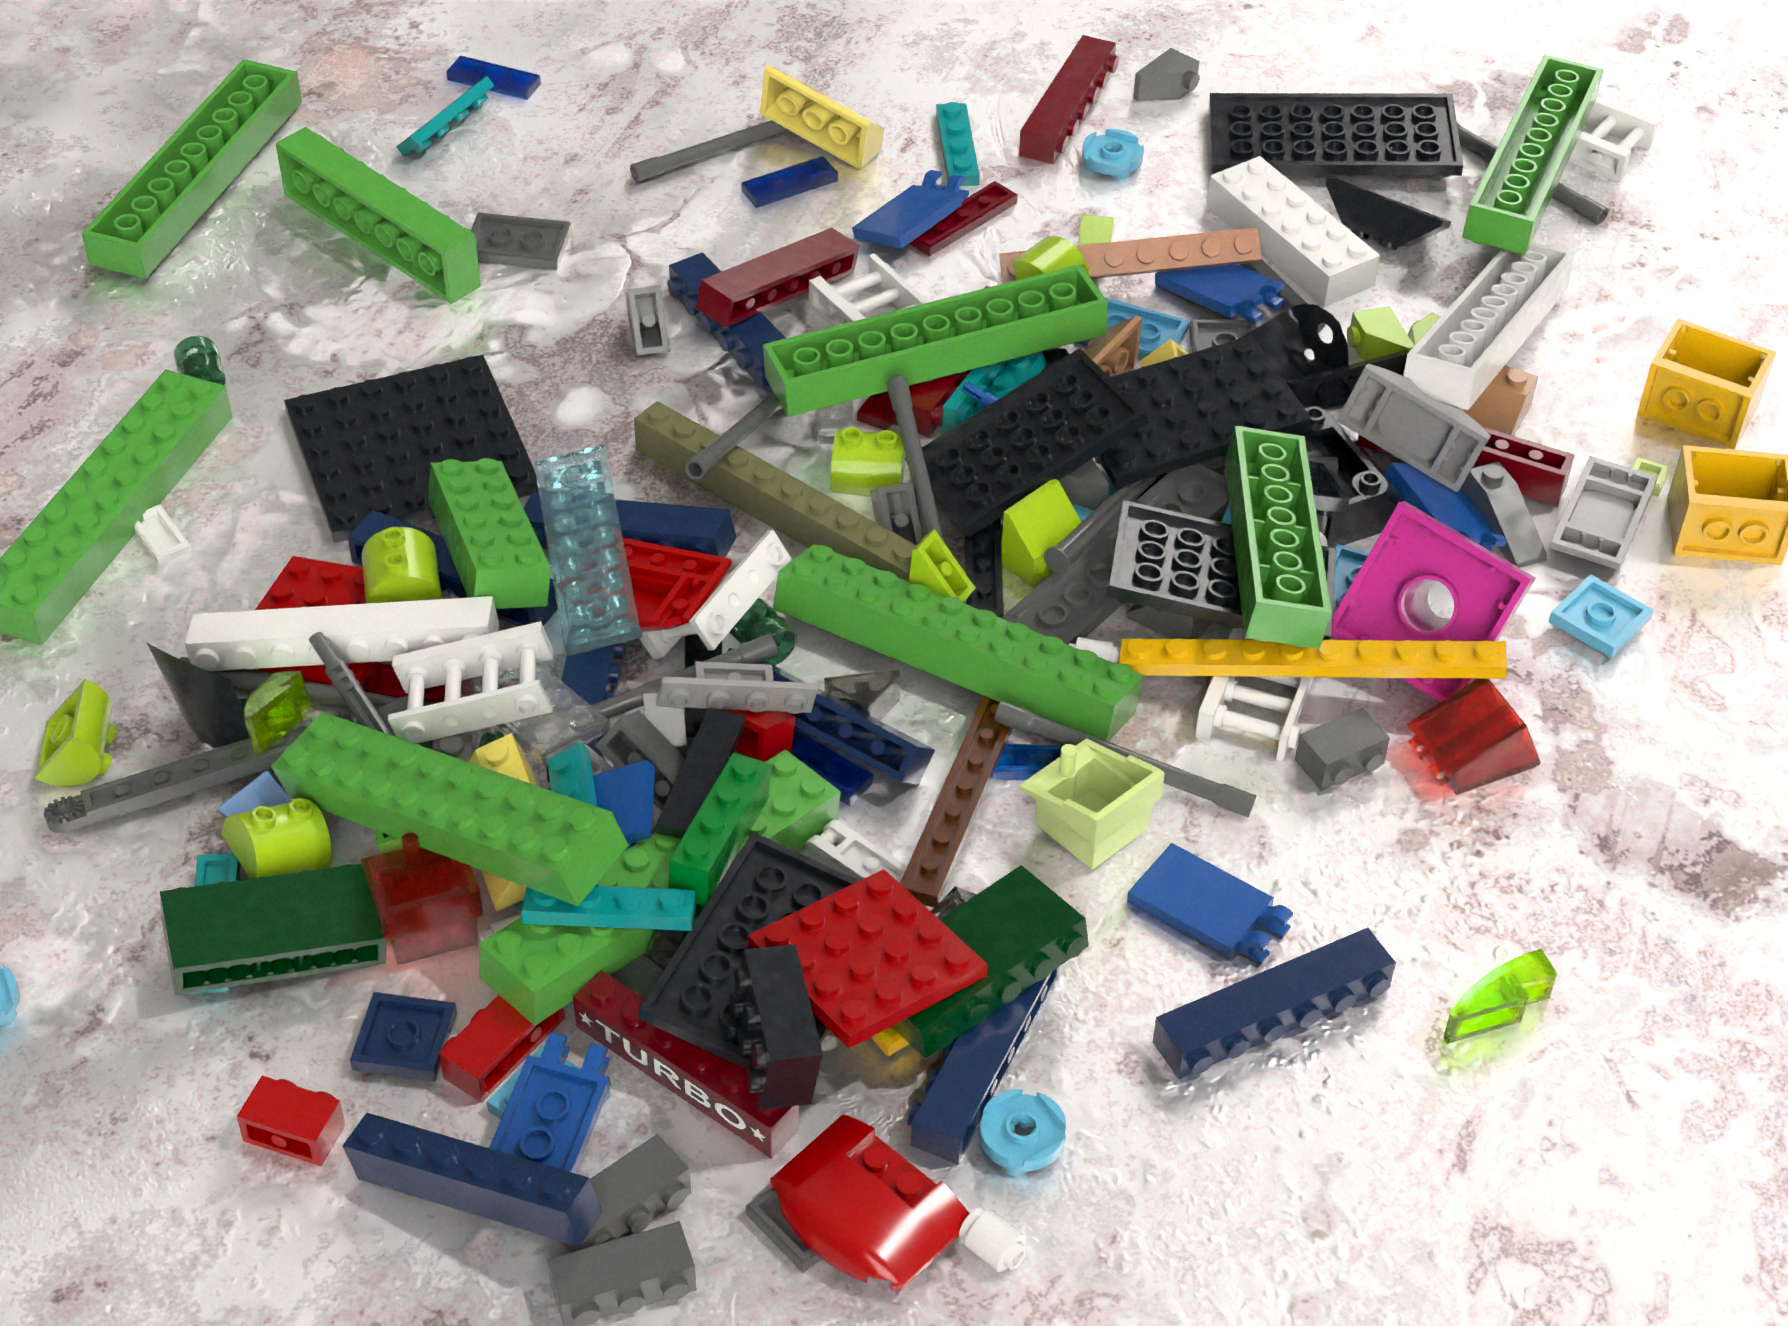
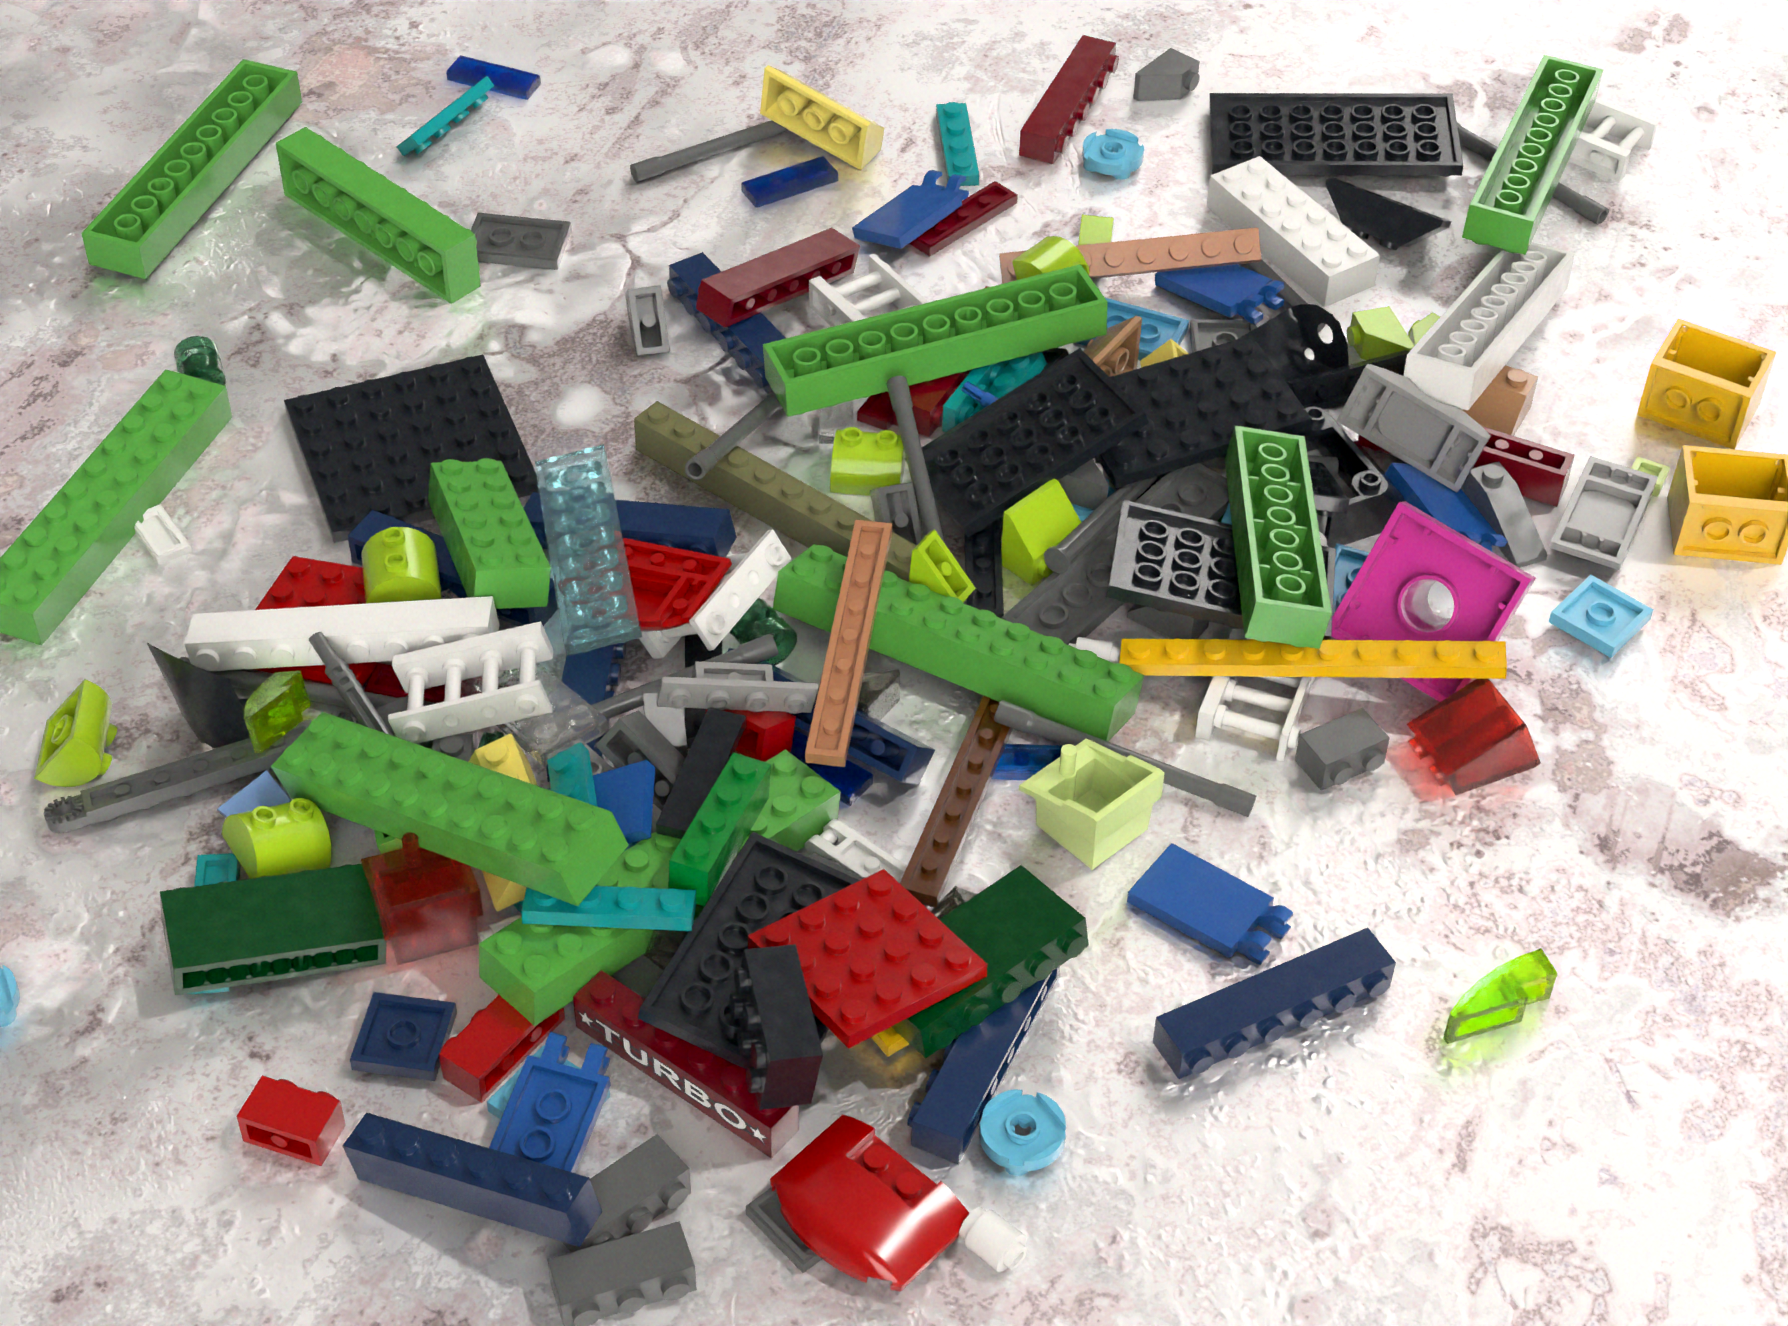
(849, 644): none -> nougat plate

